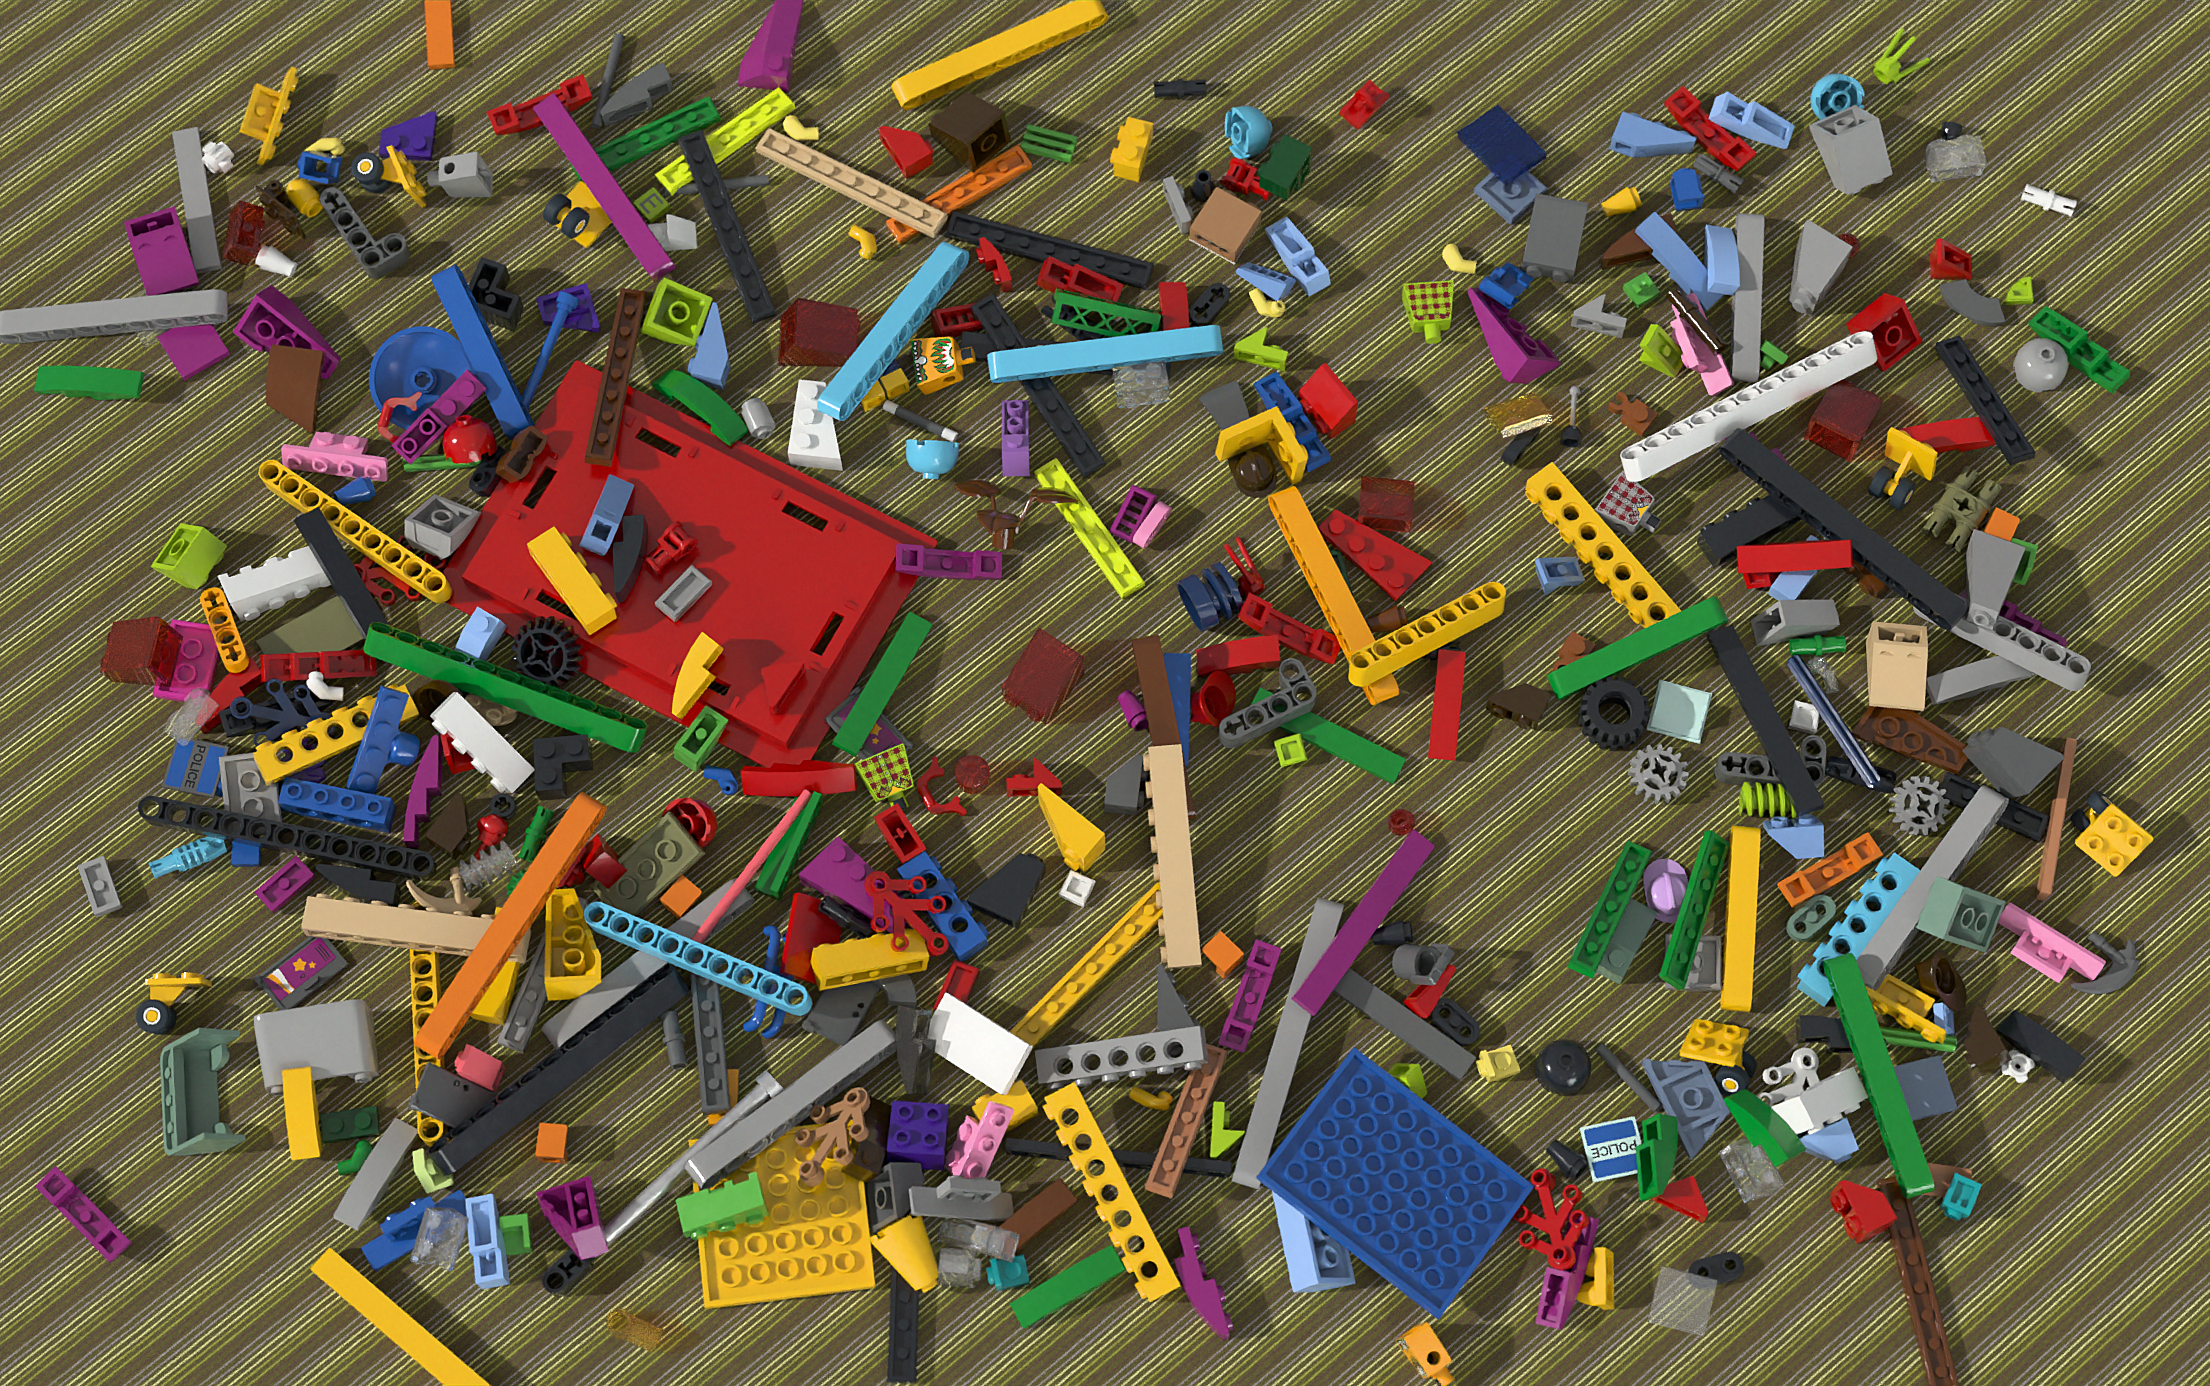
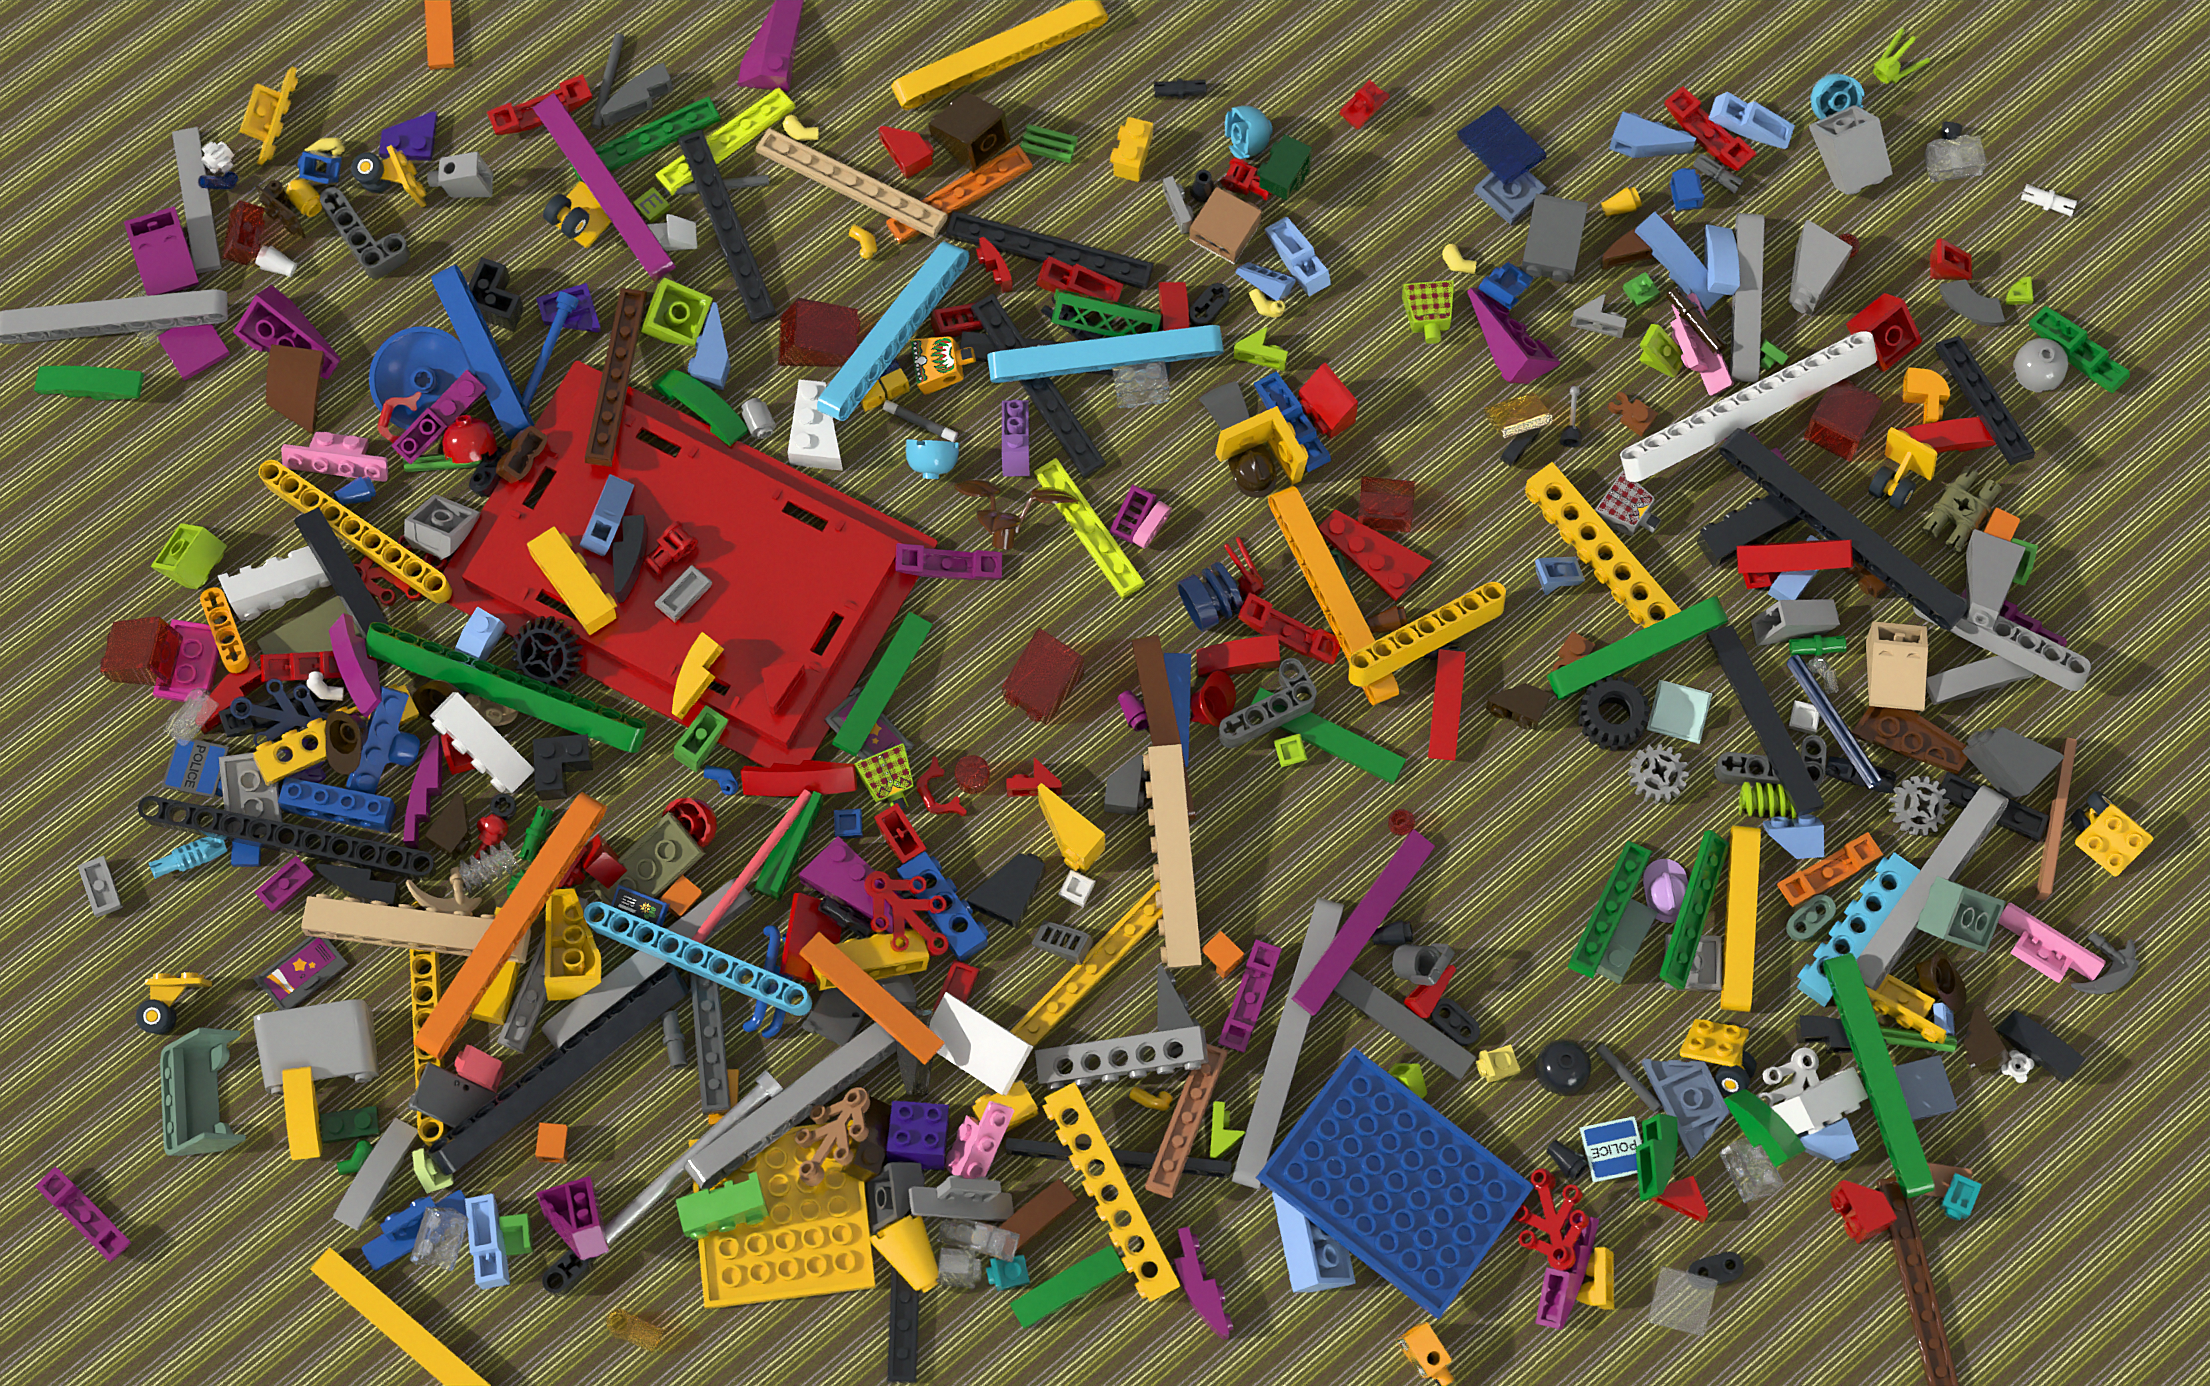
(224, 182): none -> clear blue arm
(344, 740): none -> dark brown piece
(355, 668): none -> magenta slope
(640, 905): none -> tile
(848, 823): none -> blue tile
(871, 998): none -> orange tile
(1077, 955): none -> dark grey slope
(1926, 388): none -> light orange brick

